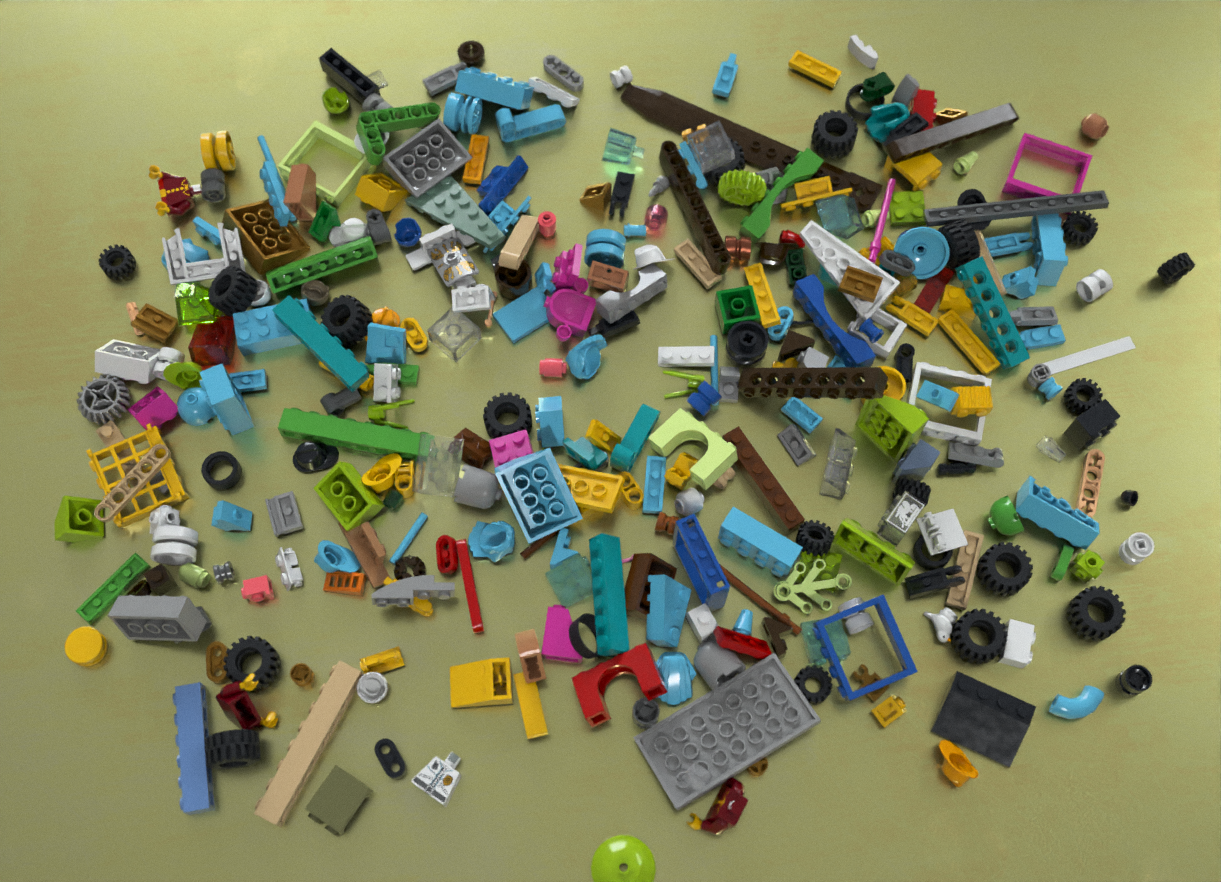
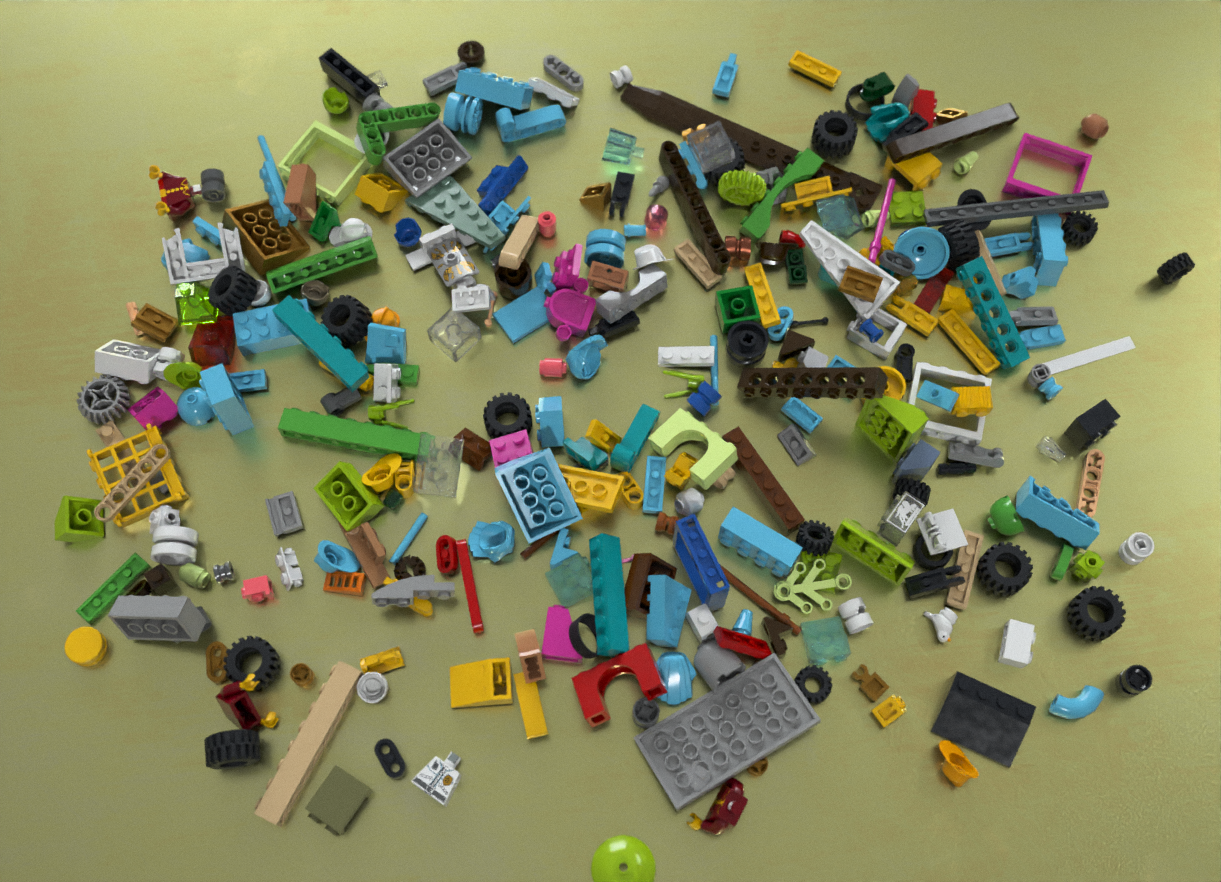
(113, 254): black tyre -> none
(193, 728): medium blue brick -> none
(217, 151): yellow wheel -> none
(217, 457): black tyre -> none
(231, 517): medium azure brick -> none
(314, 456): black piece -> none
(377, 227): dark grey piece -> none
(414, 336): yellow plate -> none
(475, 167): light orange plate -> none
(477, 488): light grey cylinder -> none
(728, 384): light grey slope -> none
(838, 465): clear slope -> none
(851, 350): blue arch -> none
(865, 55): white slope -> none
(893, 634): blue window -> none
(989, 625): black tyre -> none
(1088, 388): black tyre -> none
(1094, 285): white wheel -> none
(1129, 497): black hinge -> none

